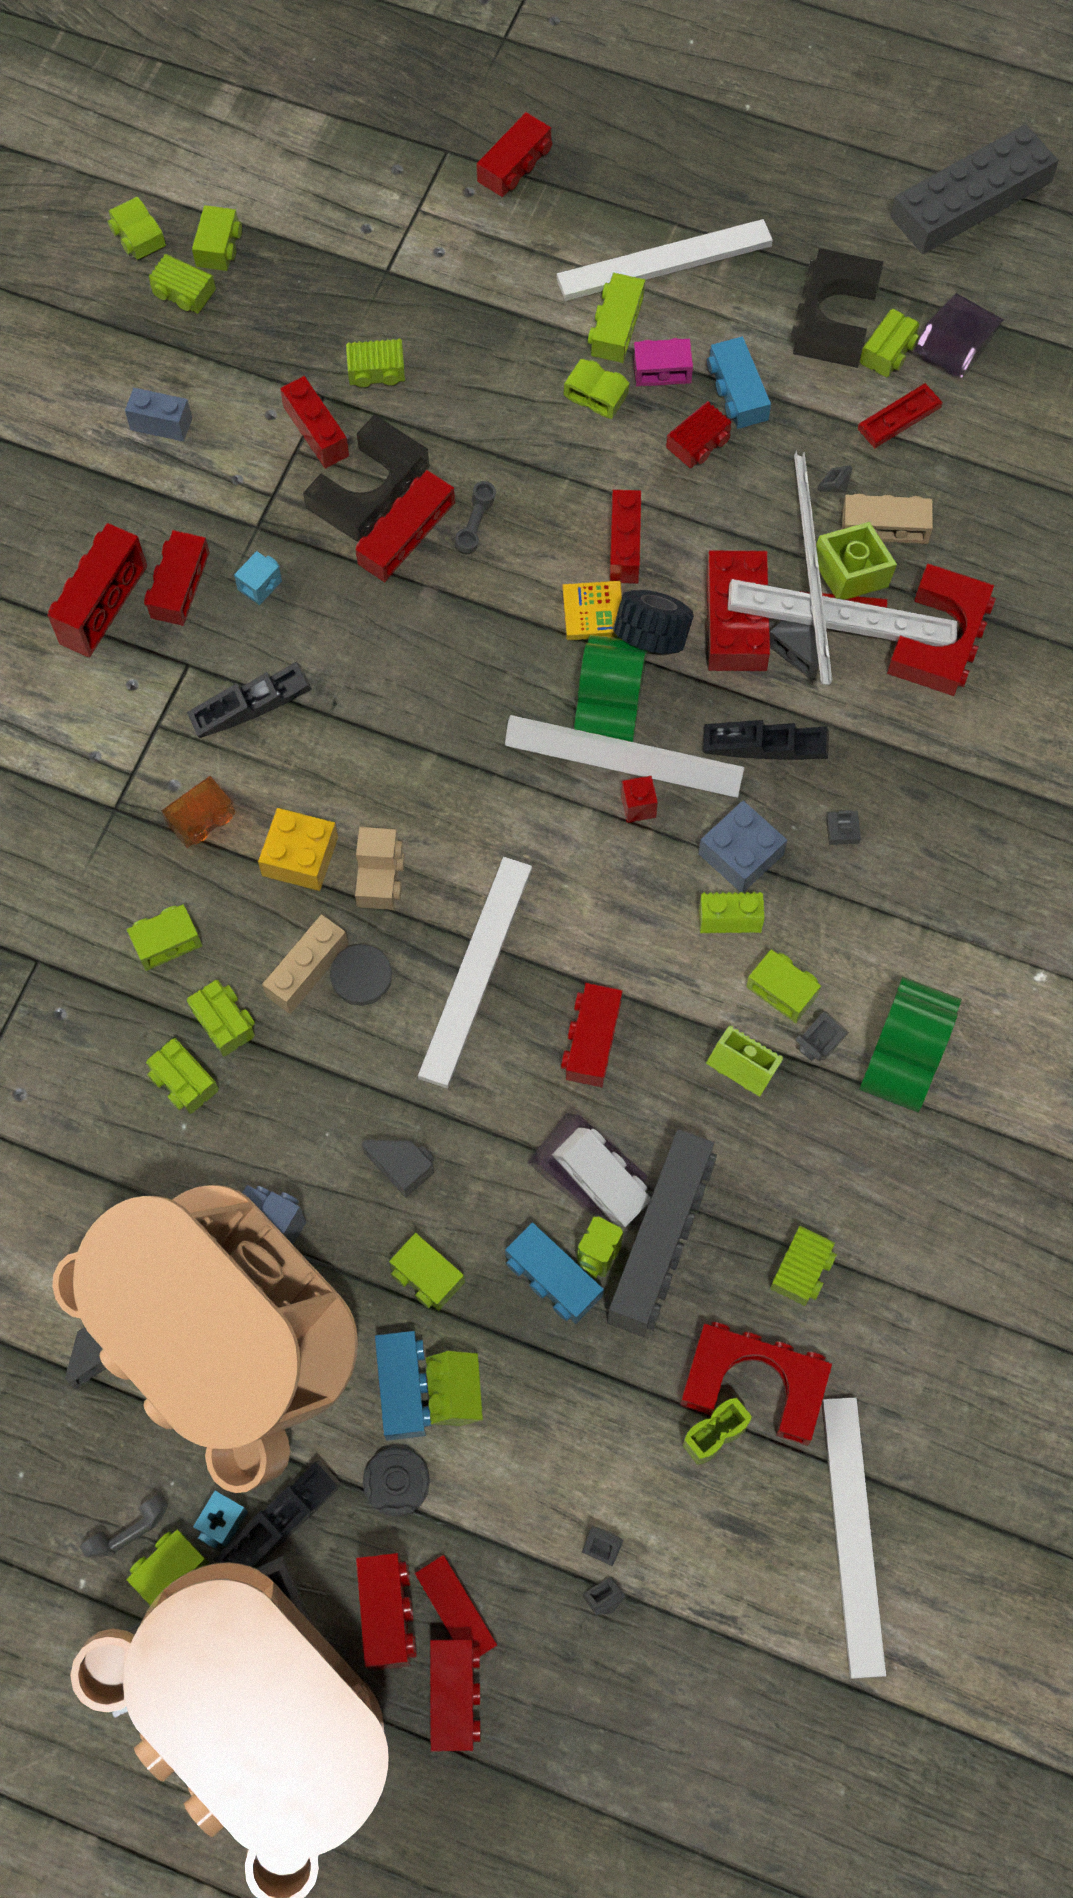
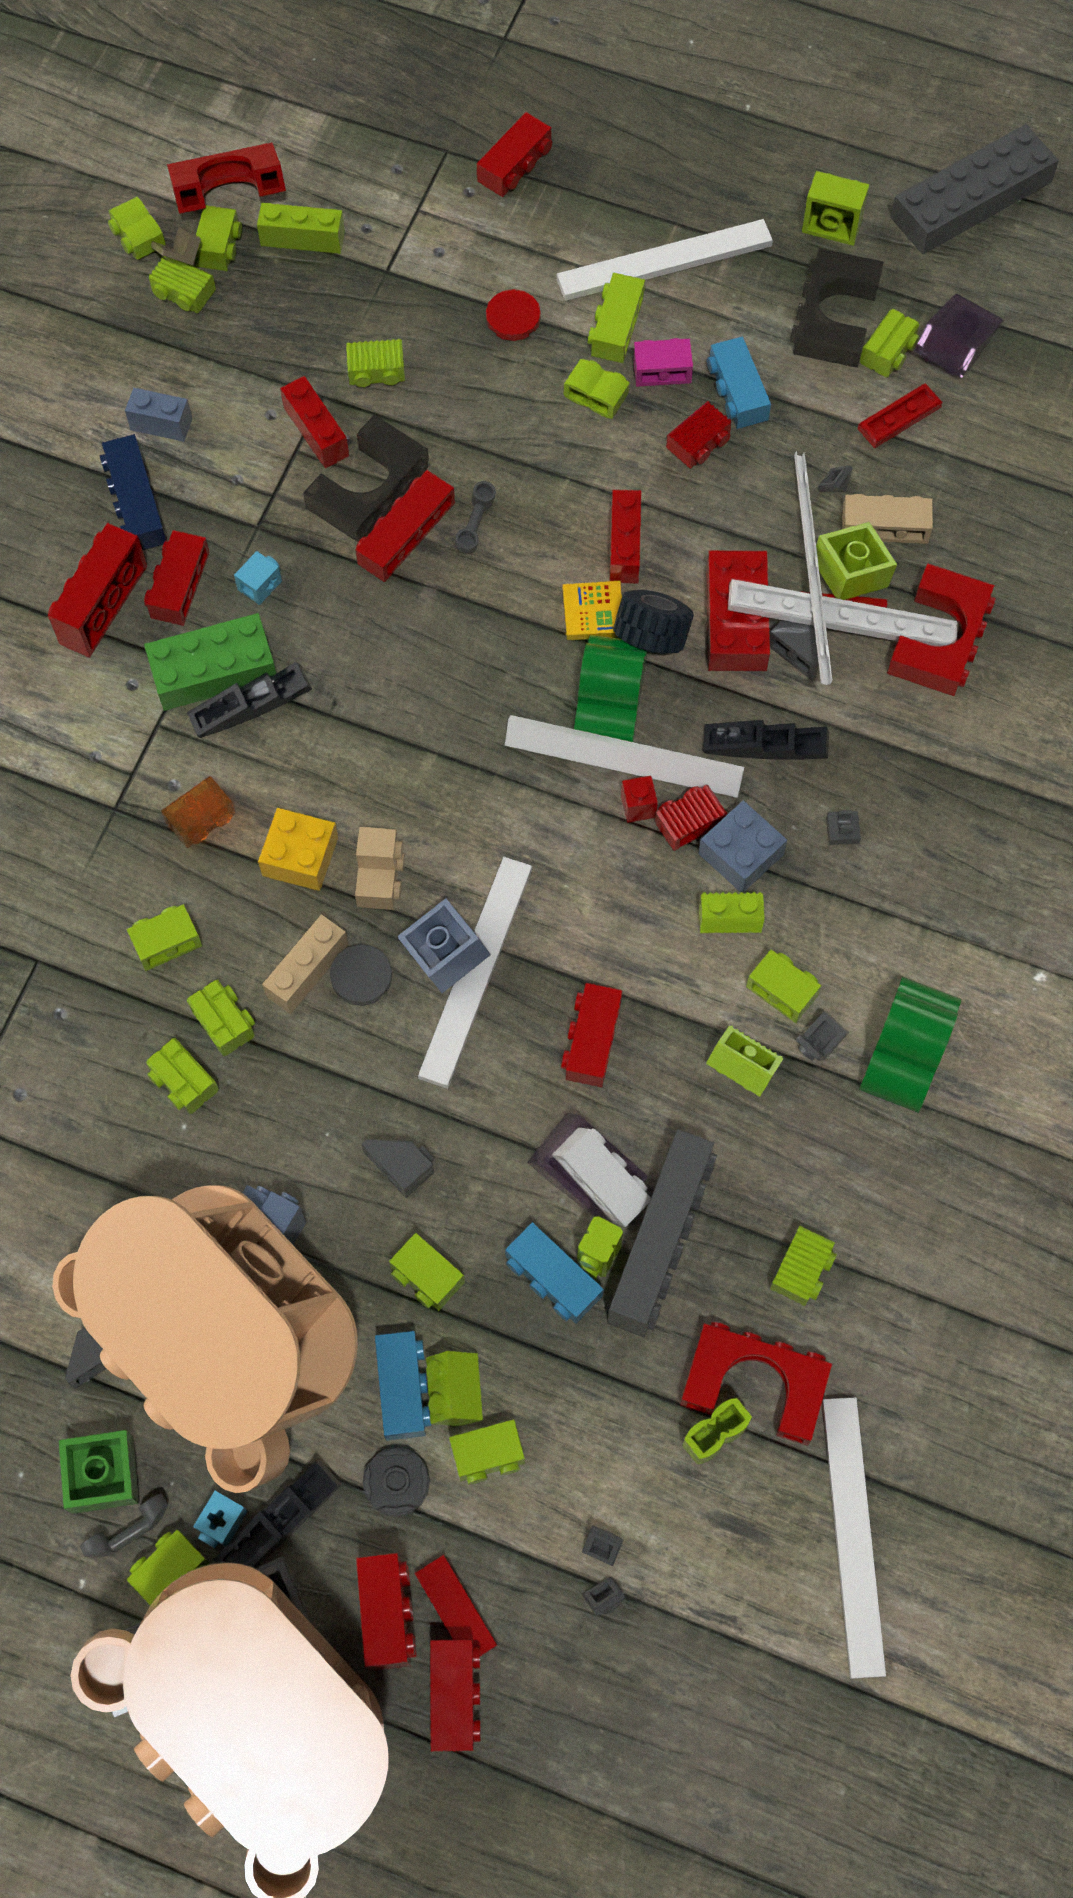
(98, 1472): none -> bright green brick
(133, 490): none -> dark blue brick
(184, 246): none -> dark tan panel
(209, 660): none -> bright green brick
(251, 164): none -> red arch
(301, 228): none -> lime brick
(444, 945): none -> sand blue brick
(487, 1452): none -> lime brick
(513, 314): none -> red tile
(689, 817): none -> red brick
(835, 208): none -> lime brick

